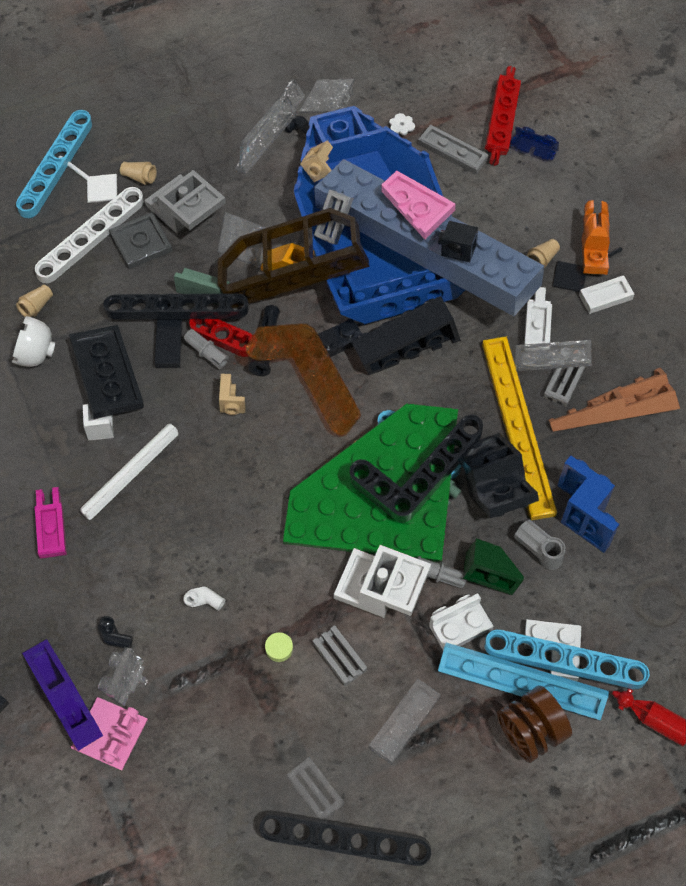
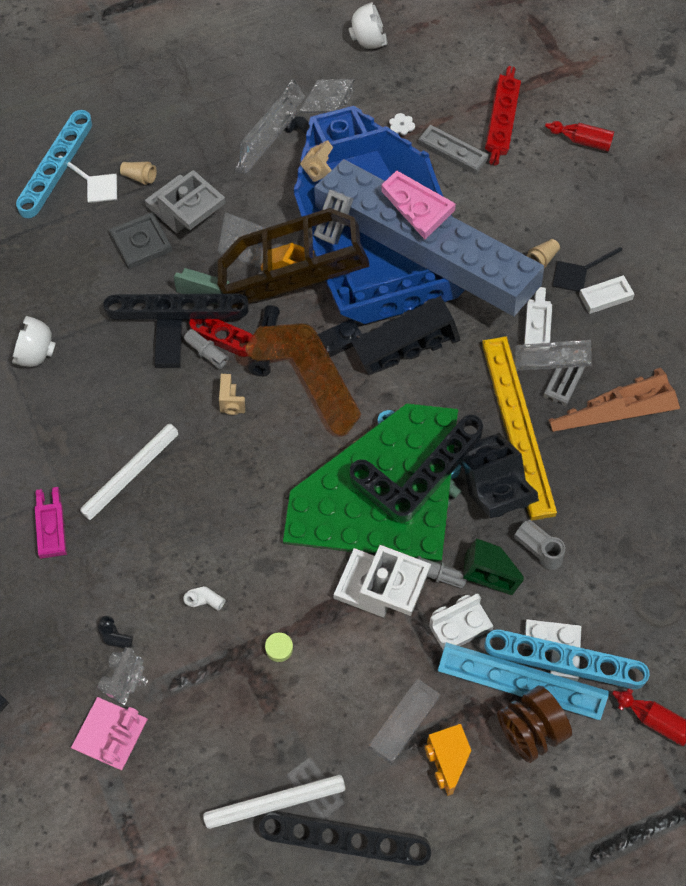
(34, 301): tan cone -> none
(62, 695): dark purple slope -> none
(85, 231): white beam -> none
(97, 428): white panel -> none
(106, 371): black plate -> none
(274, 801): none -> white axle
(326, 637): light grey tile -> none
(368, 27): none -> white cylinder
(450, 753): none -> light orange slope
(458, 241): black brick -> none
(543, 144): clear blue hinge -> none
(584, 134): none -> red wheel
(588, 501): blue bracket -> none
(595, 239): orange plate -> none

